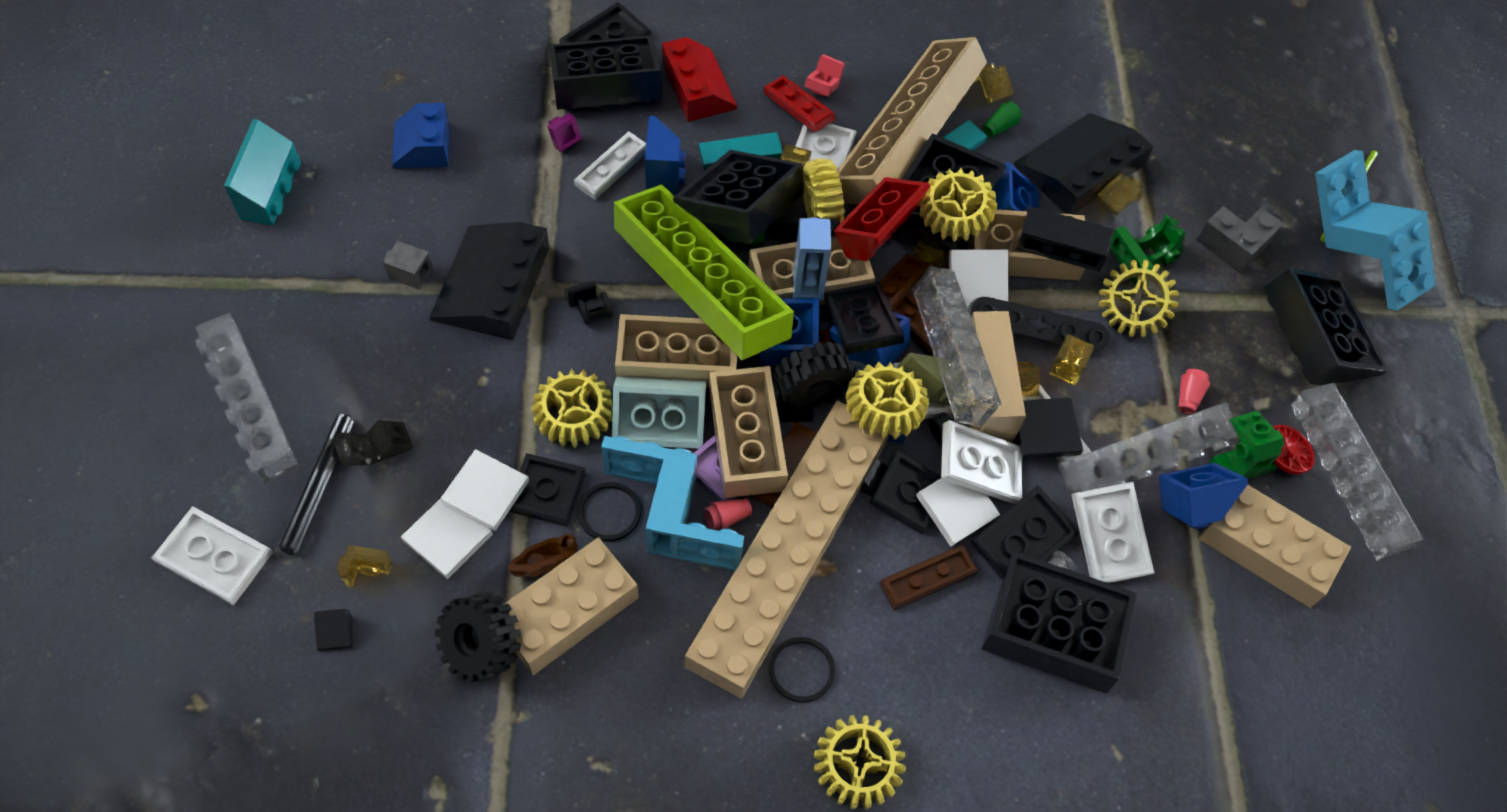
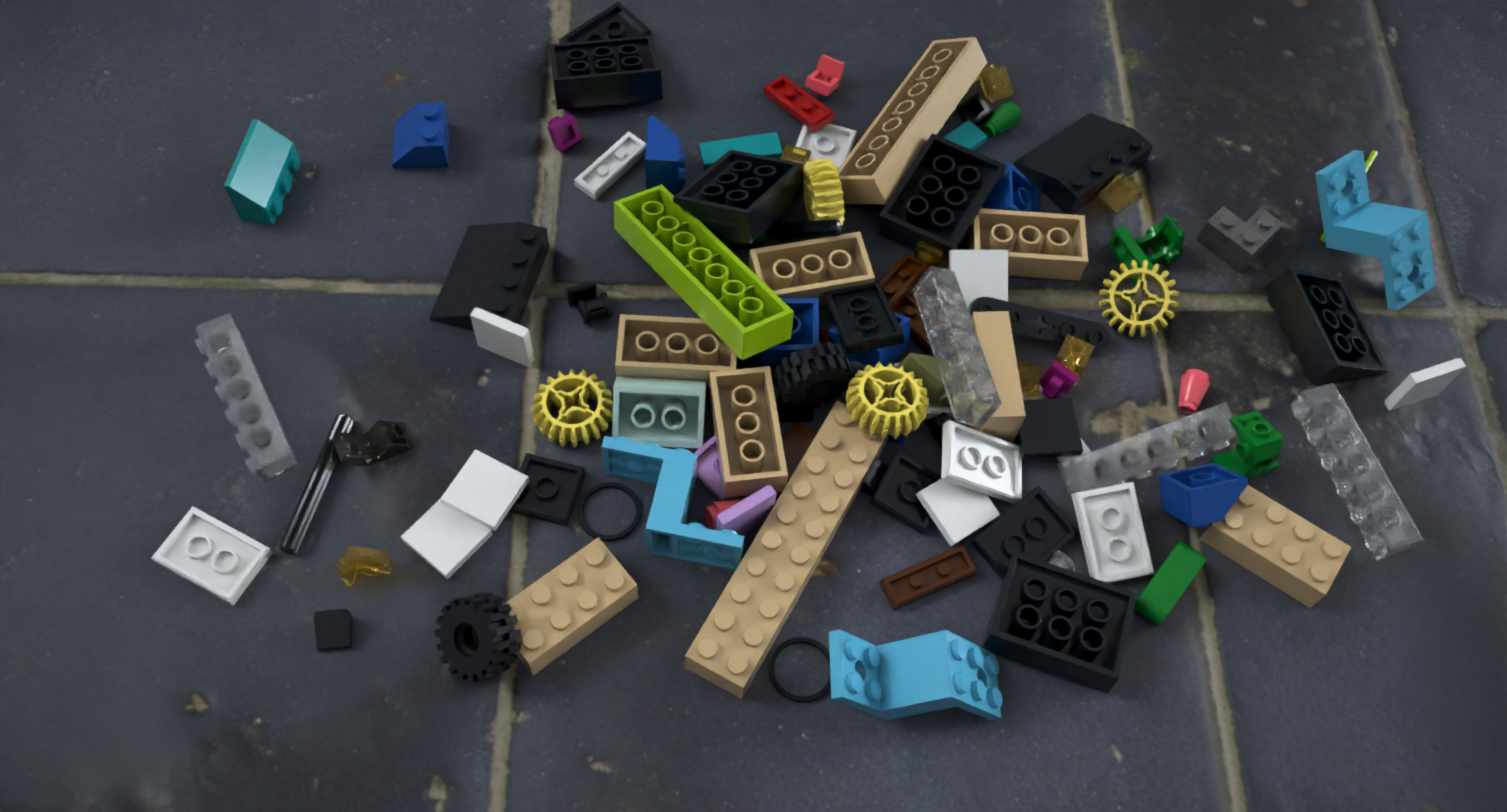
(408, 265): flat silver brick -> none
(502, 337): none -> white tile
(543, 556): reddish brown arm -> none
(696, 79): red slope -> none
(748, 513): none -> lavender tile
(811, 258): light blue brick -> none
(874, 762): light yellow gear -> none
(879, 216): red slope -> none
(914, 675): none -> medium azure bracket
(951, 211): light yellow gear -> none
(976, 110): none -> black slope
(1057, 380): none -> magenta tile
(1065, 239): black brick -> none
(1169, 583): none -> green beam
(1296, 454): red wheel -> none
(1424, 384): none -> white tile

